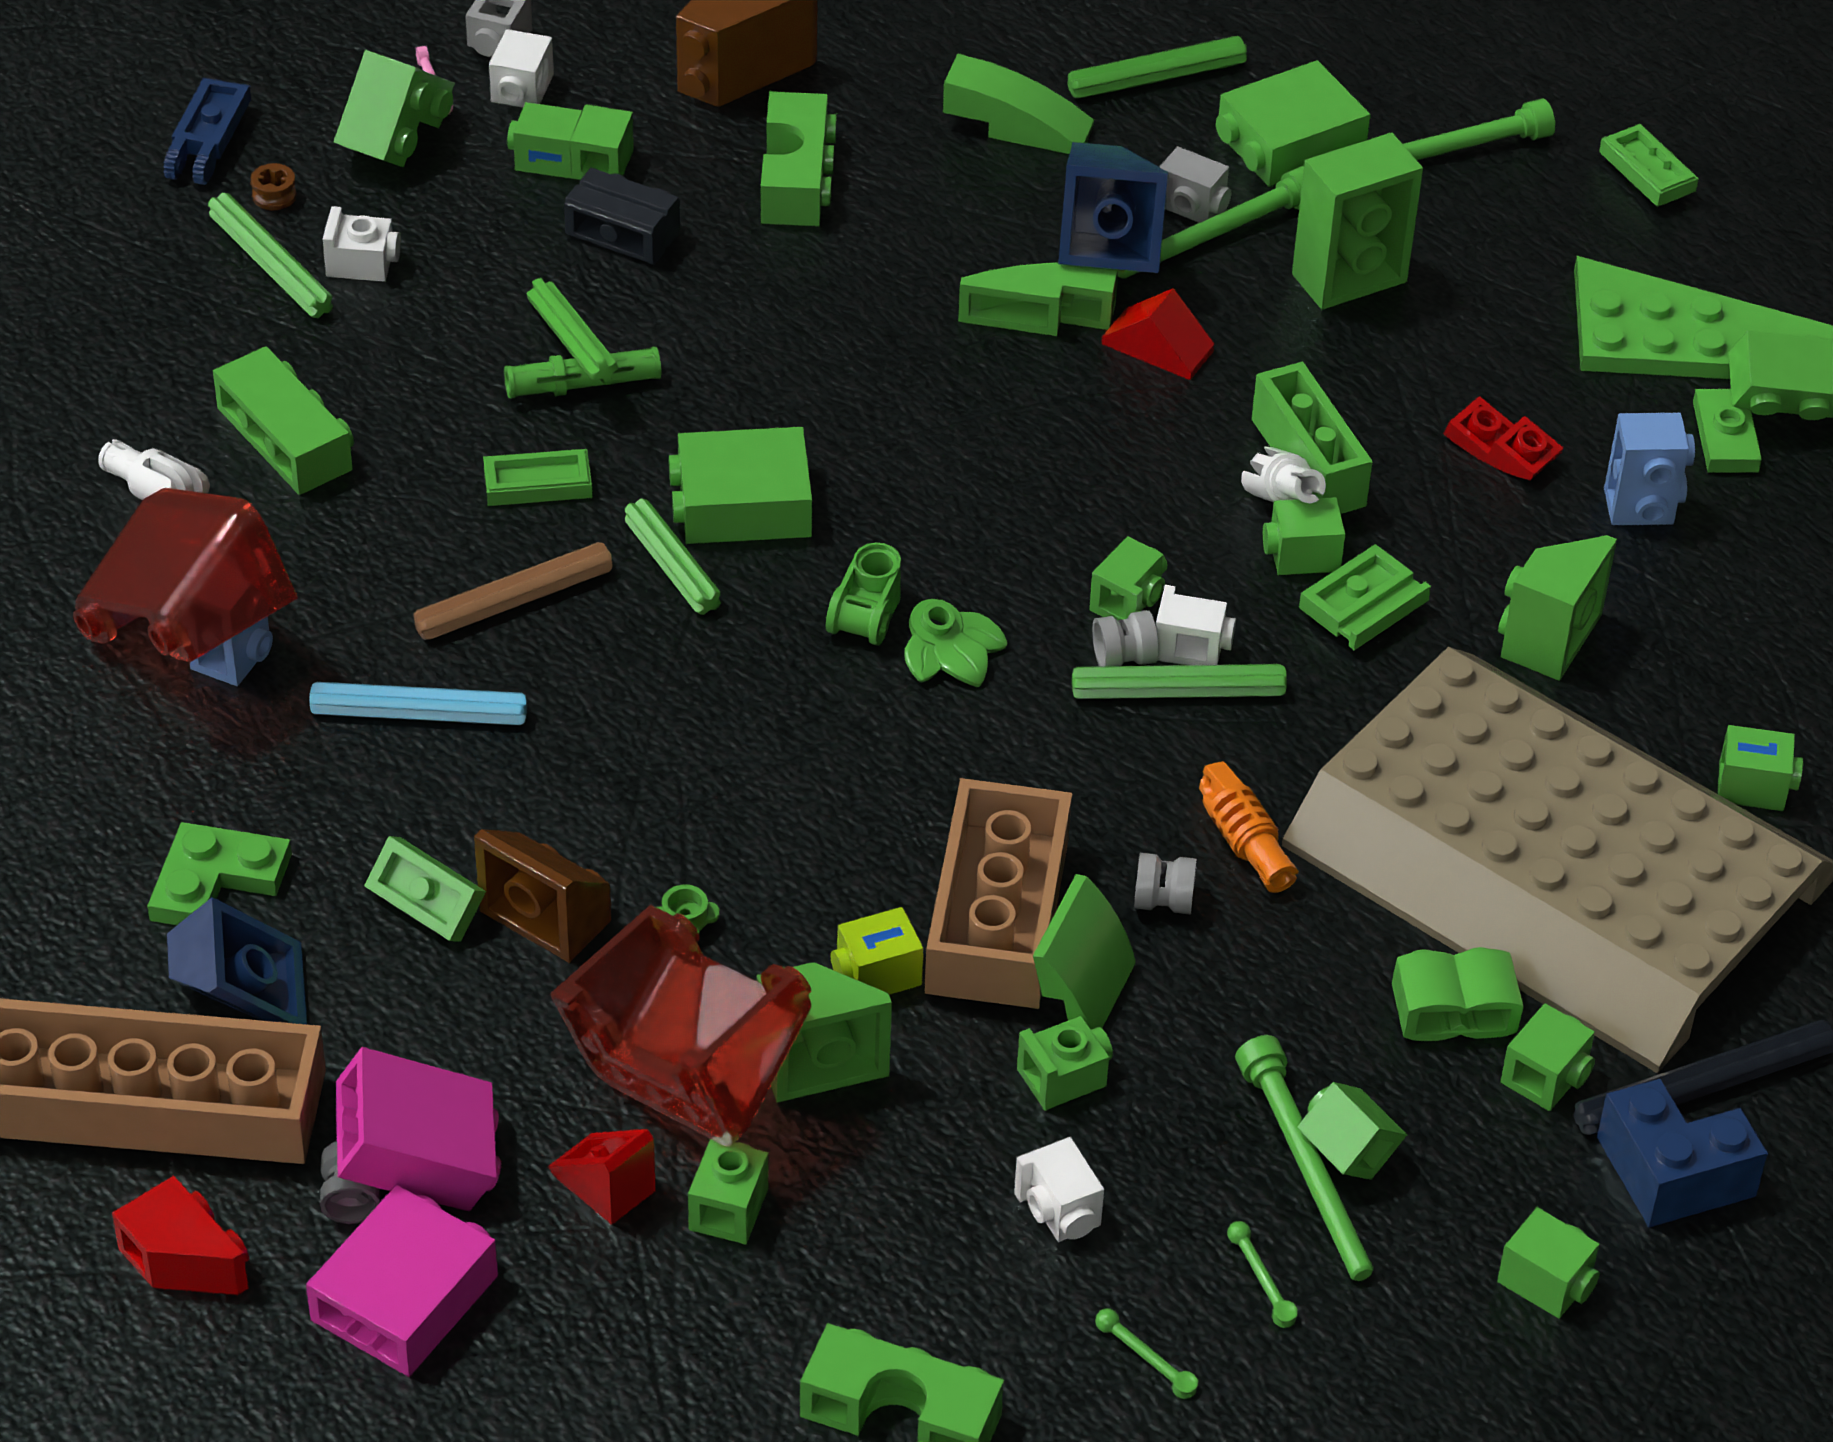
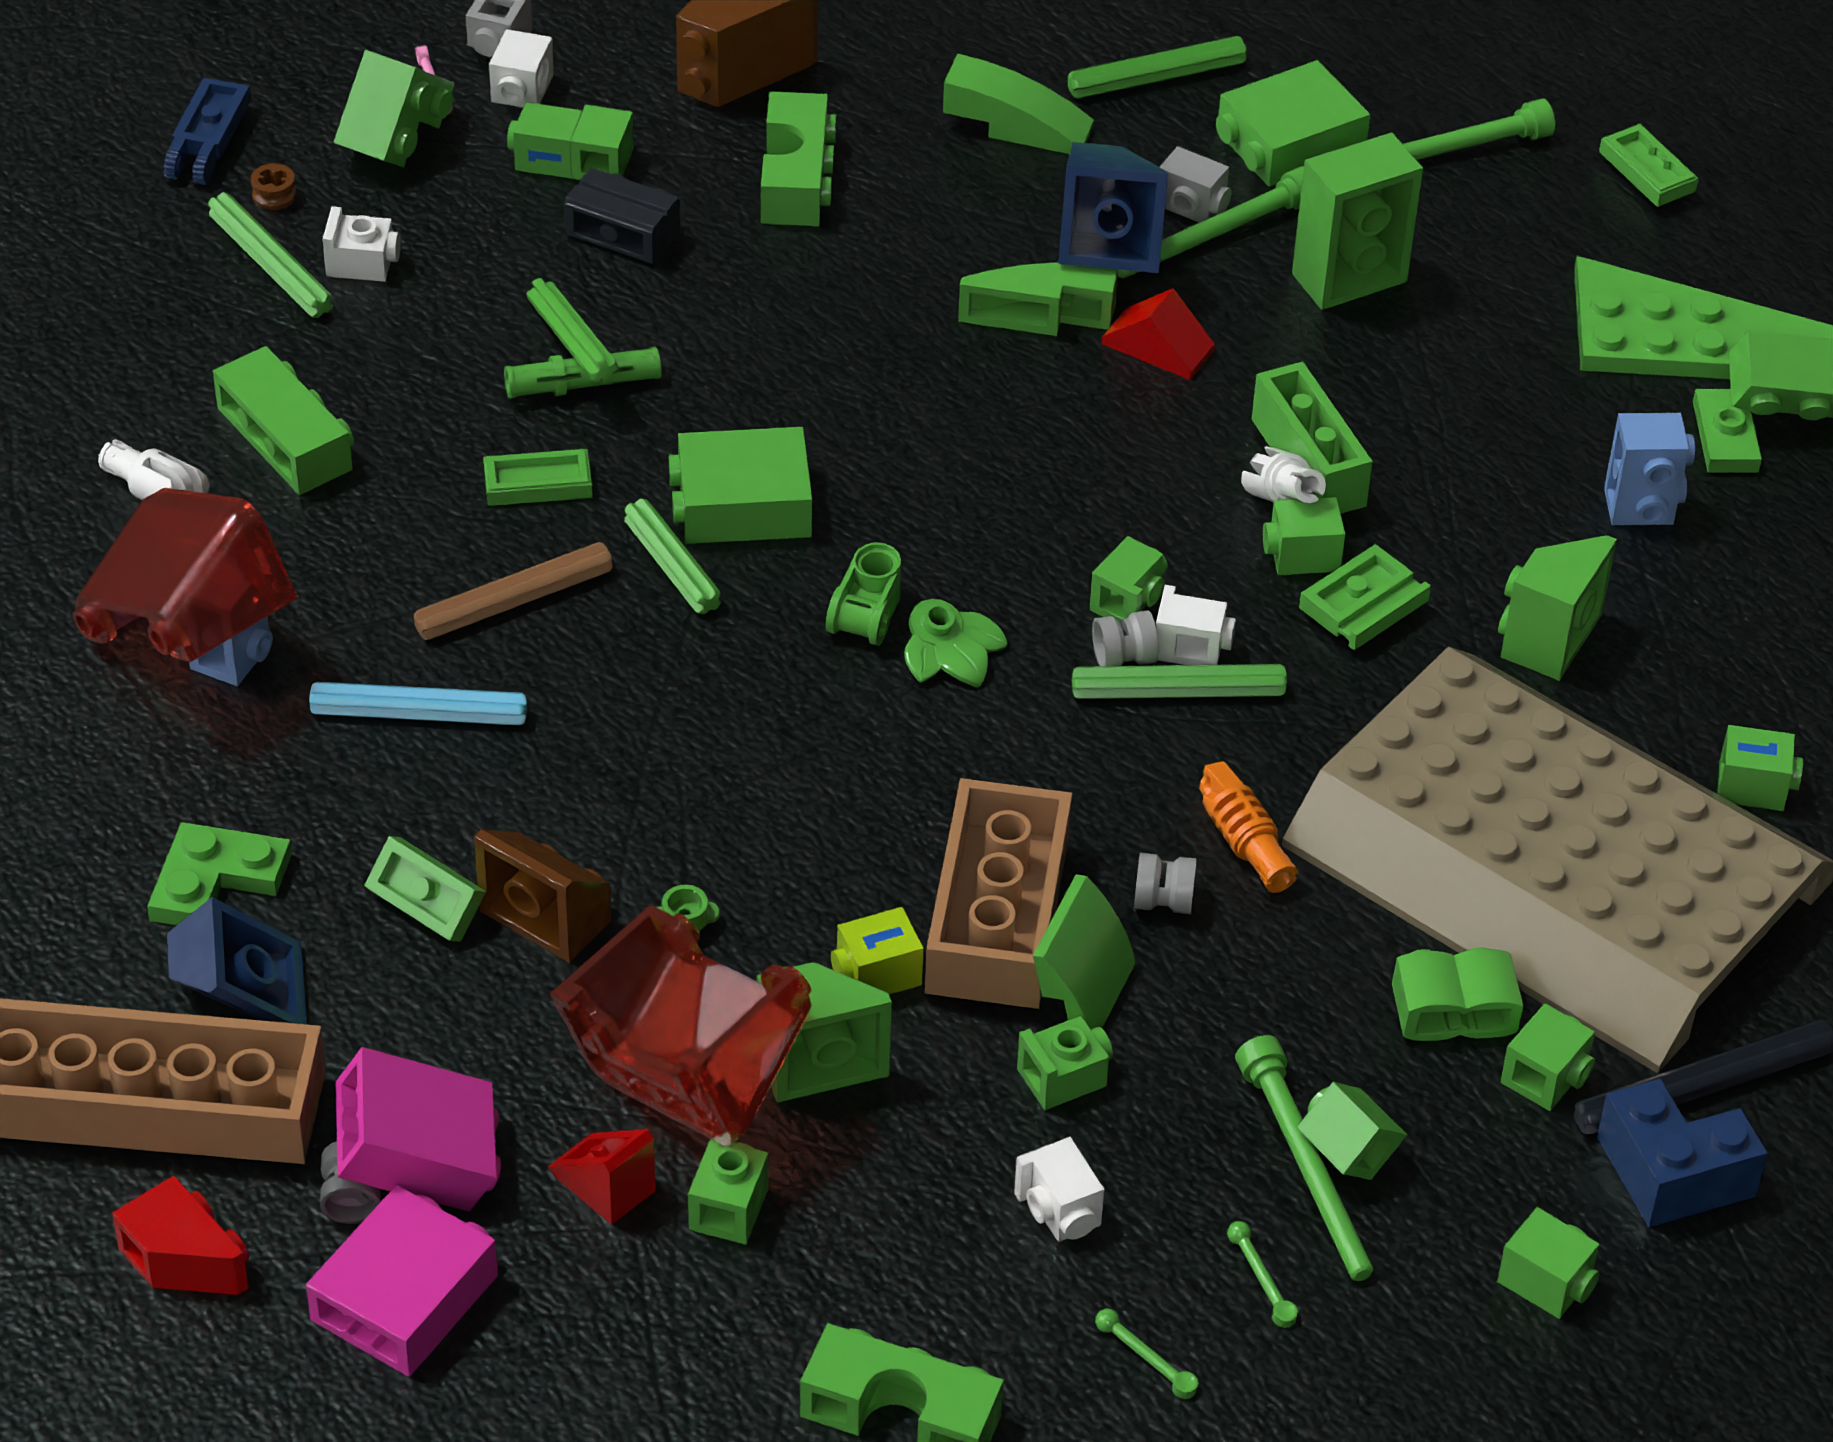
(1492, 438): red slope -> none

